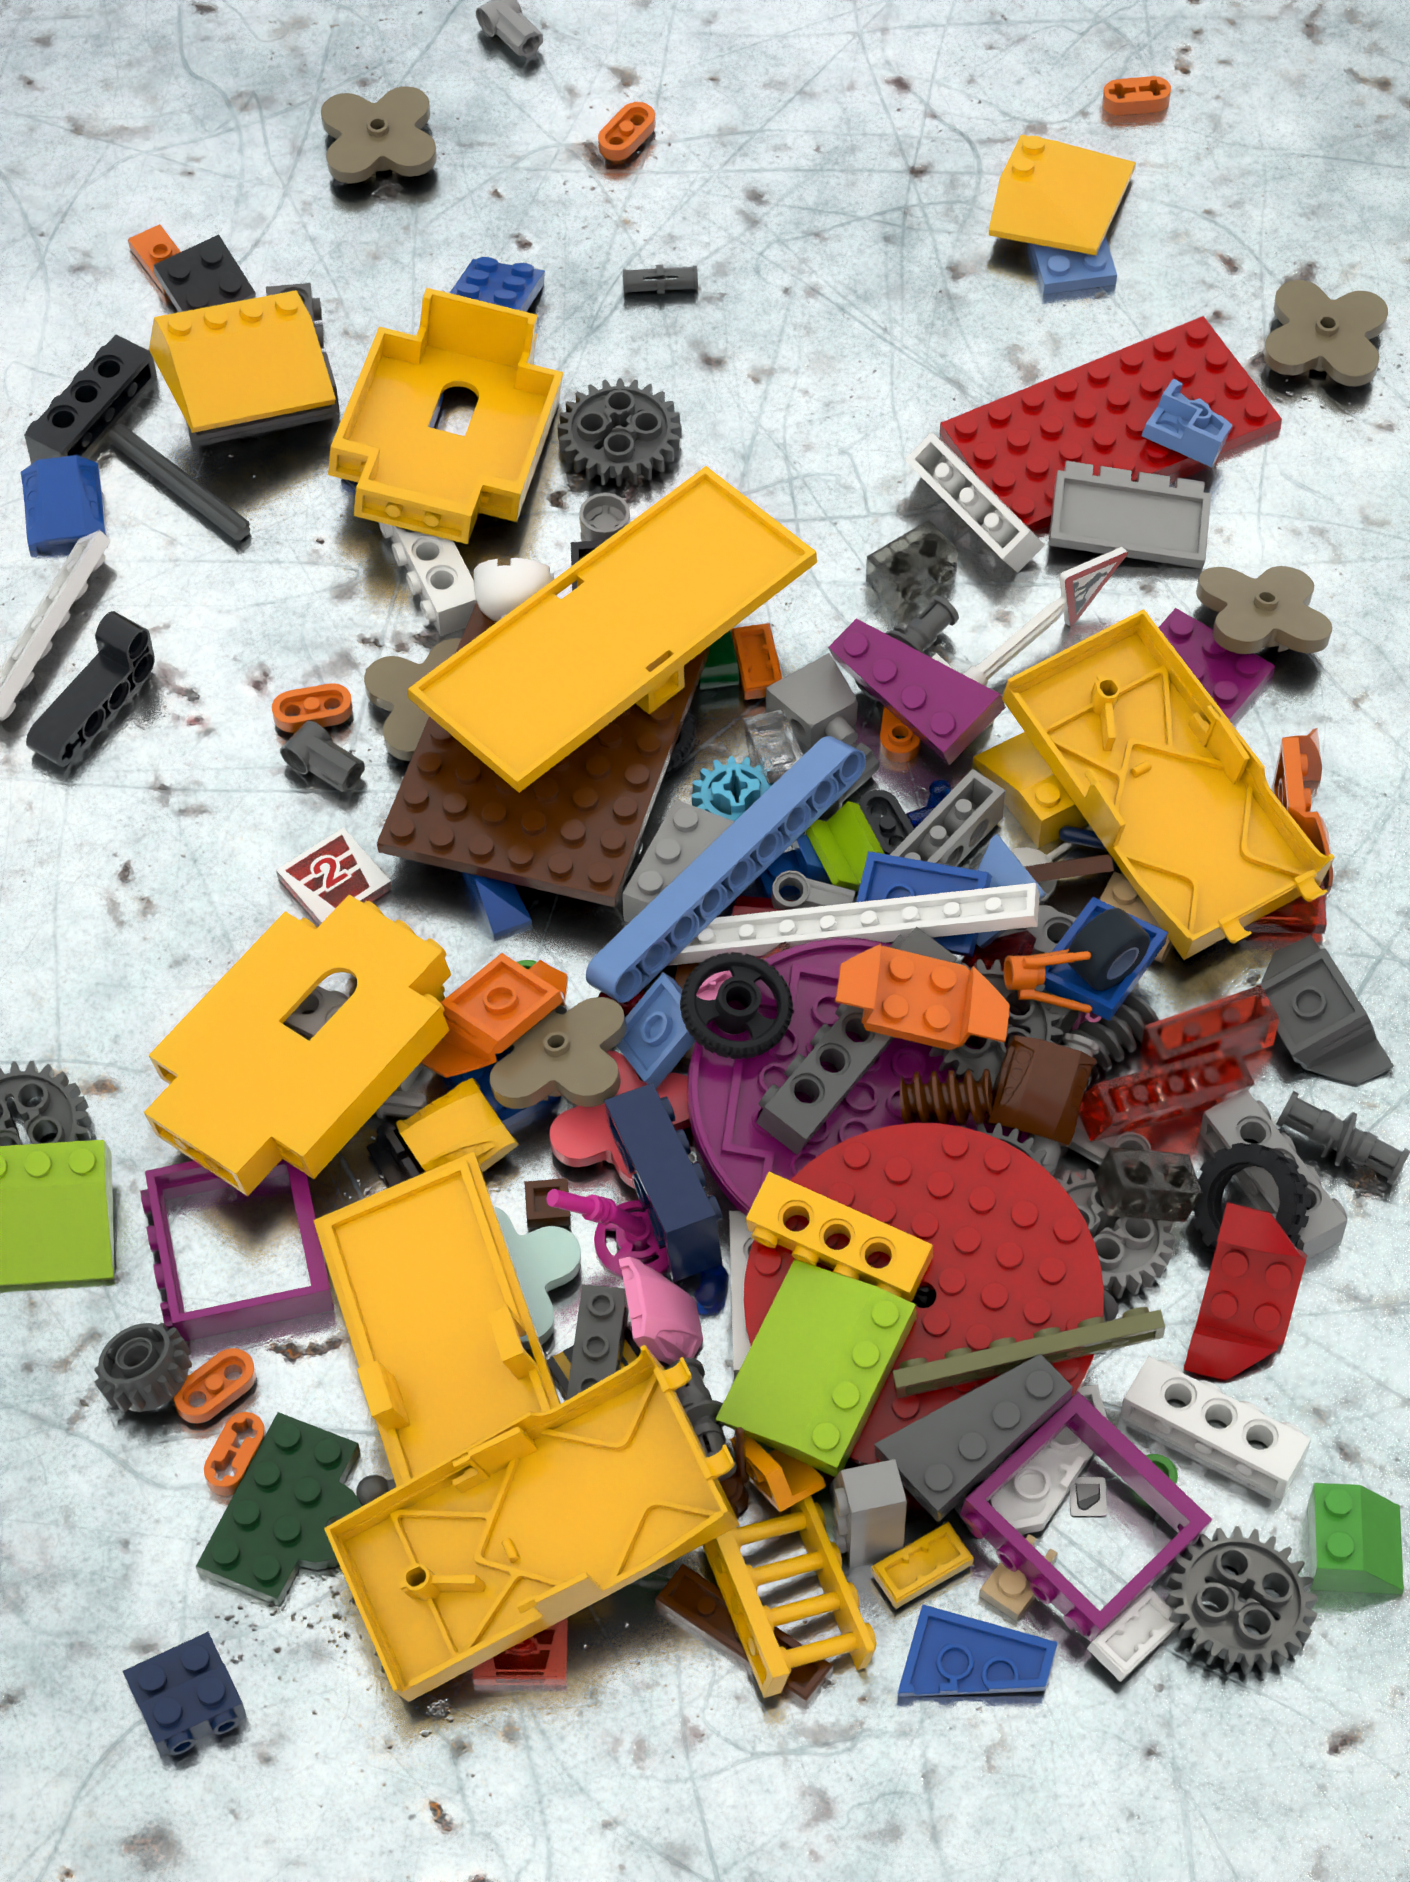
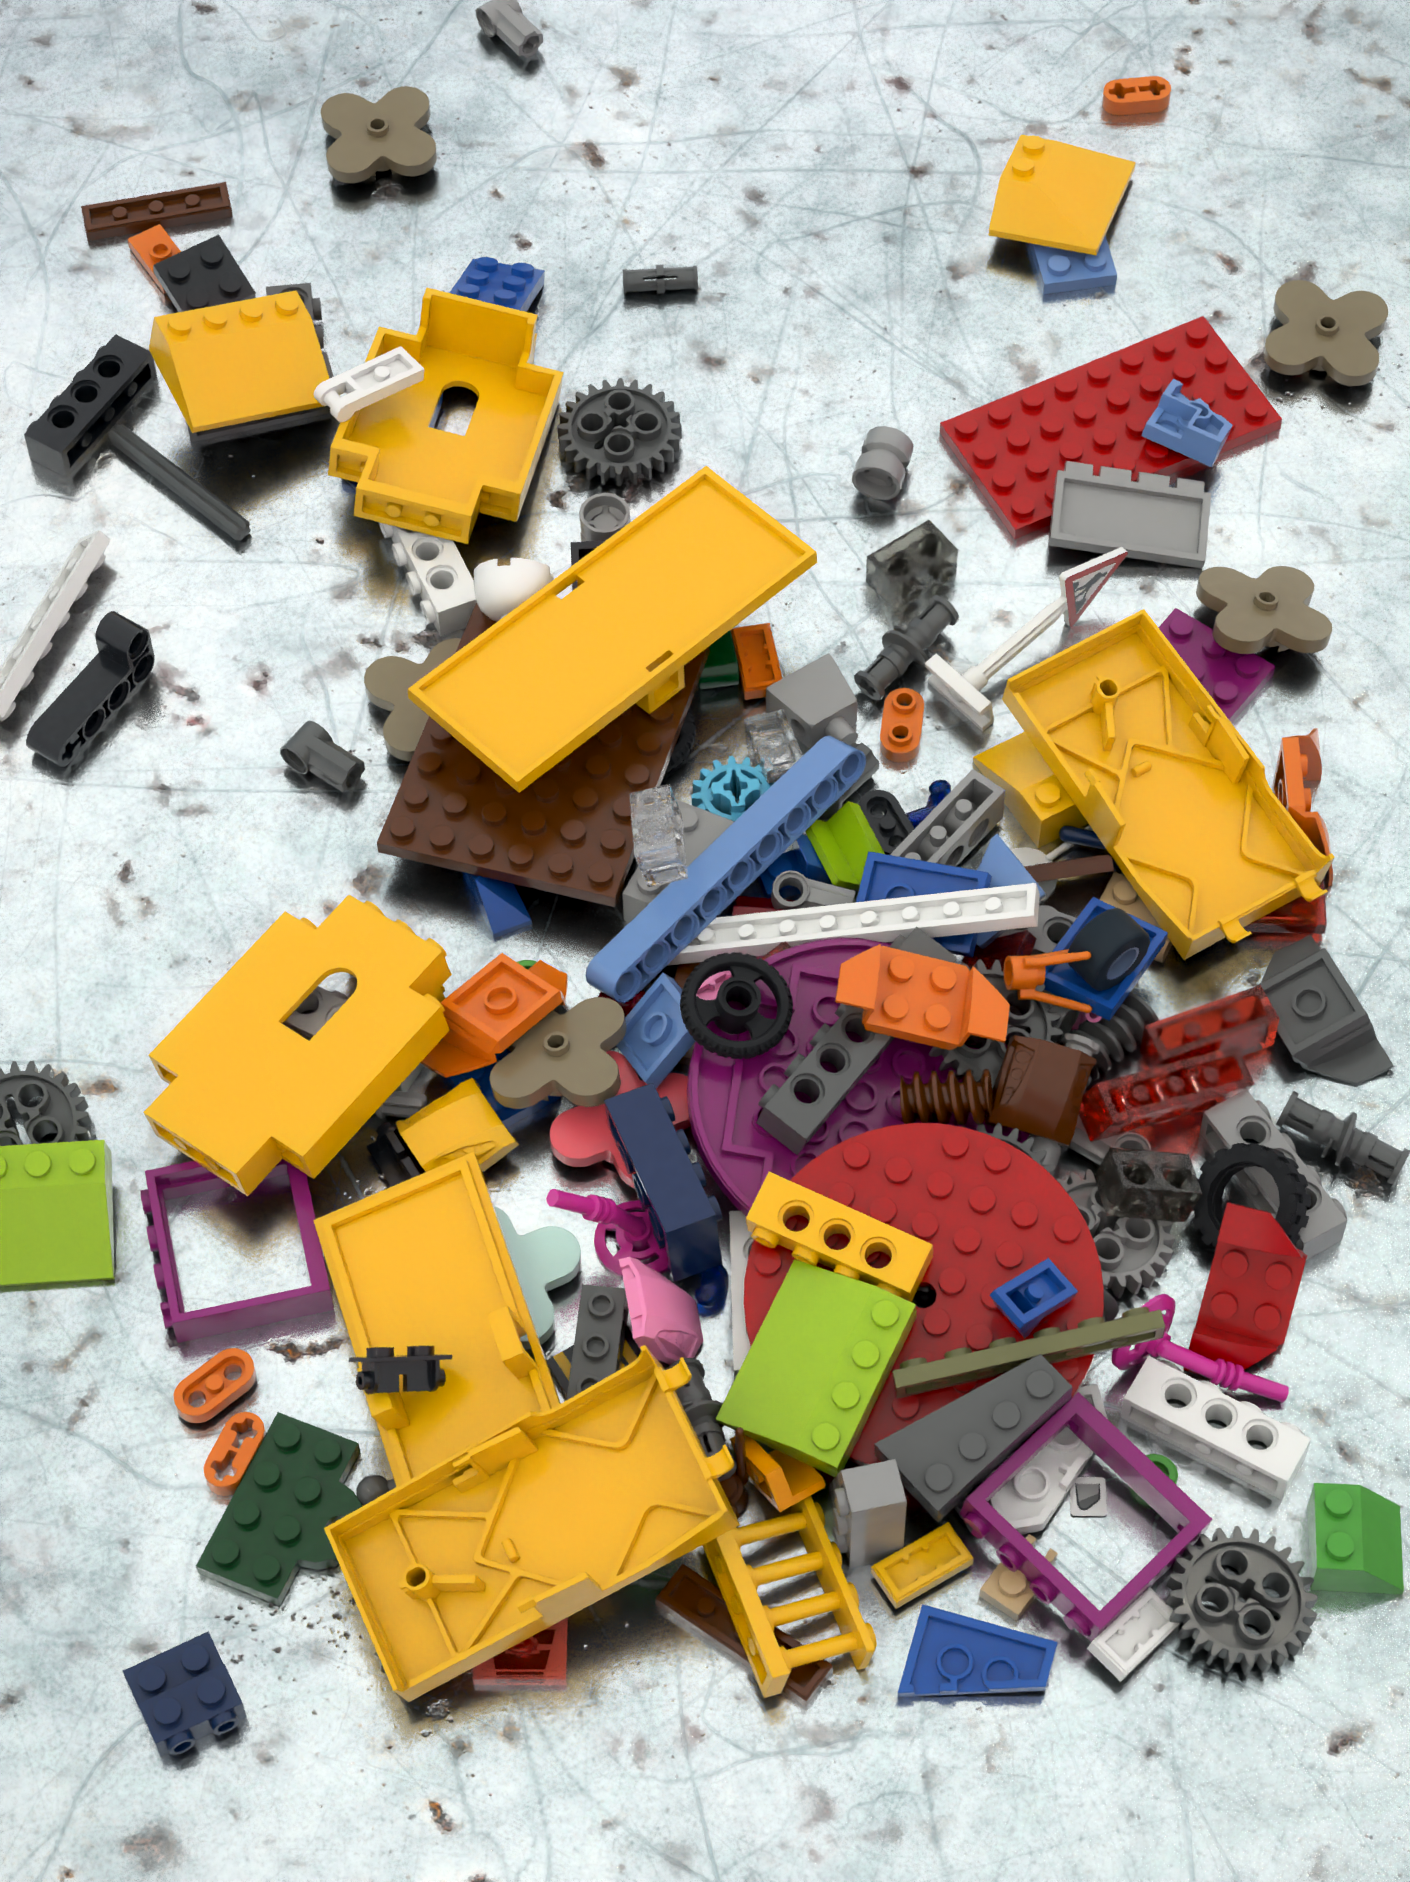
(62, 501): blue slope -> none
(143, 1367): dark grey gear -> none
(165, 208): none -> reddish brown tile
(312, 705): orange plate -> none
(330, 873): tile -> none
(369, 383): none -> white plate
(382, 1370): none -> black hinge
(537, 1210): reddish brown plate -> none
(626, 131): orange plate -> none
(658, 835): none -> clear brick
(882, 463): none -> light grey wheel
(920, 691): magenta wedge -> none
(974, 502): white brick -> none
(1033, 1296): none -> blue slope
(1217, 1371): none -> dark pink dish

